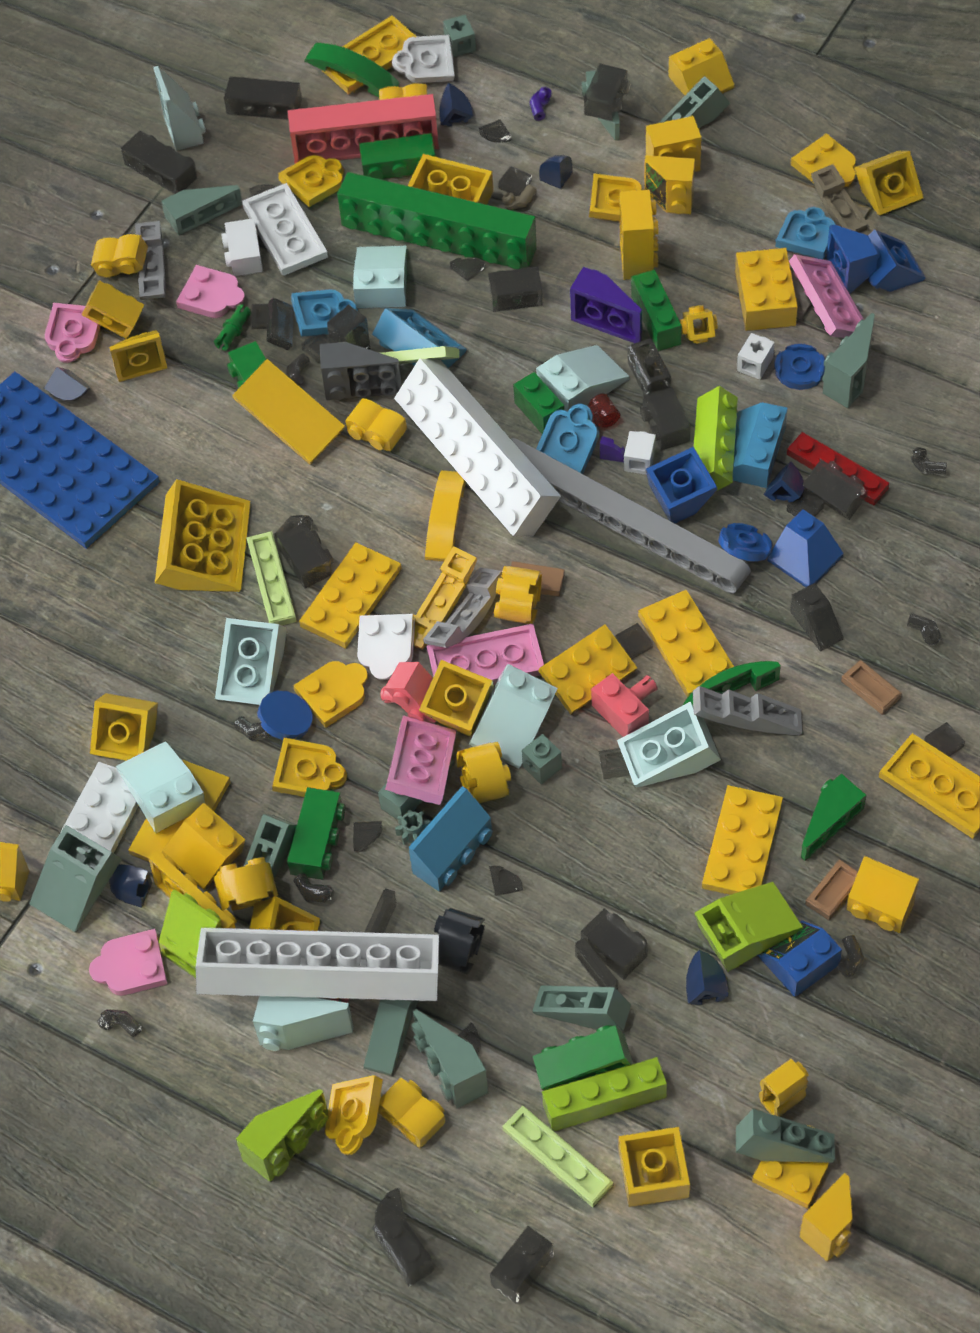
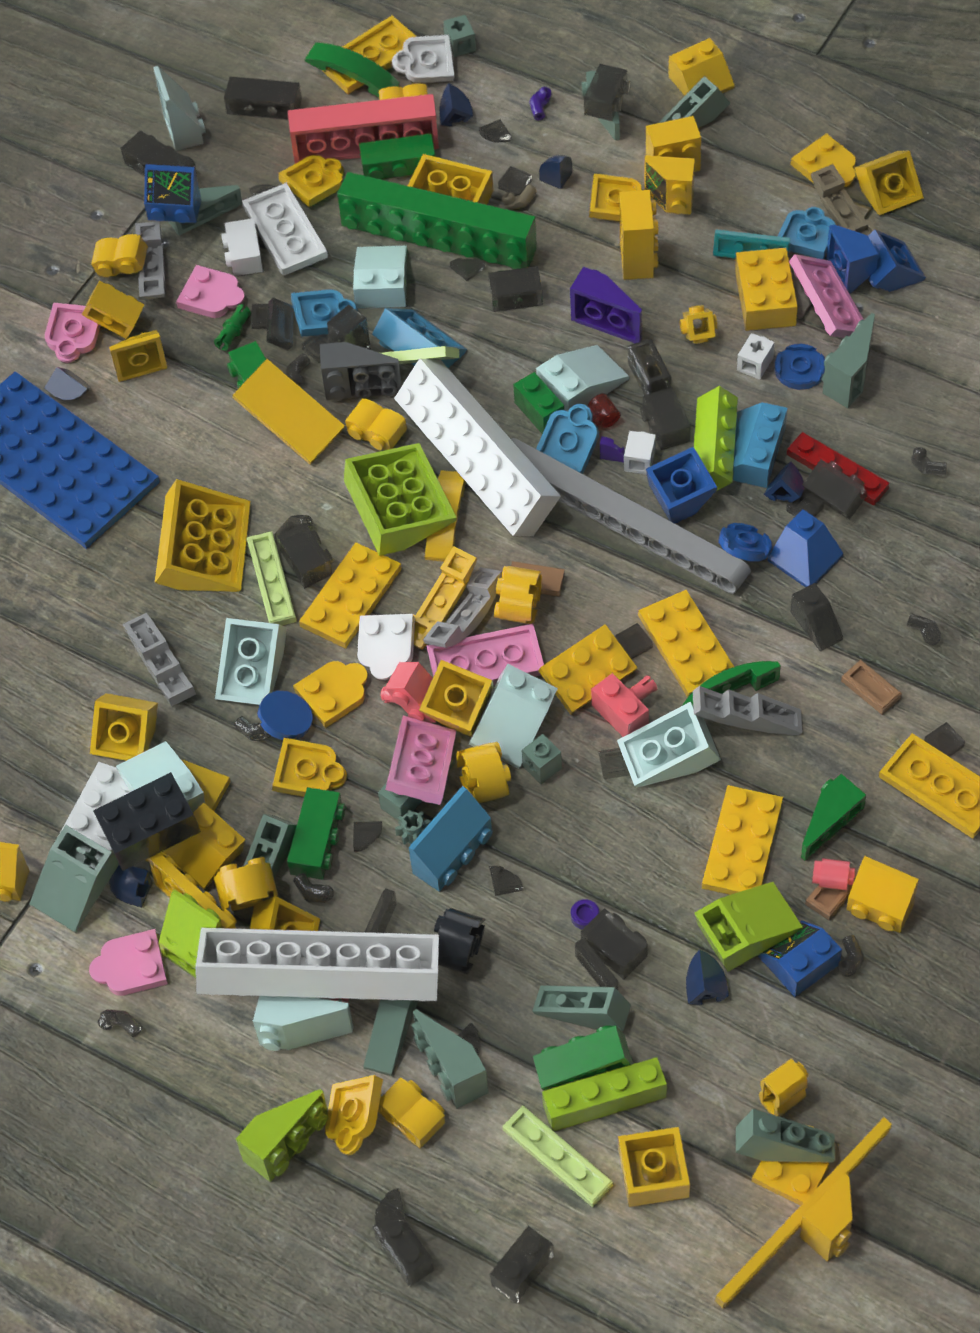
(147, 821): none -> black brick
(159, 659): none -> light grey slope
(171, 193): none -> slope
(397, 497): none -> lime slope
(583, 912): none -> dark purple tile
(656, 310): green brick -> none
(730, 242): none -> teal tile
(794, 1222): none -> yellow tile
(833, 874): none -> coral brick

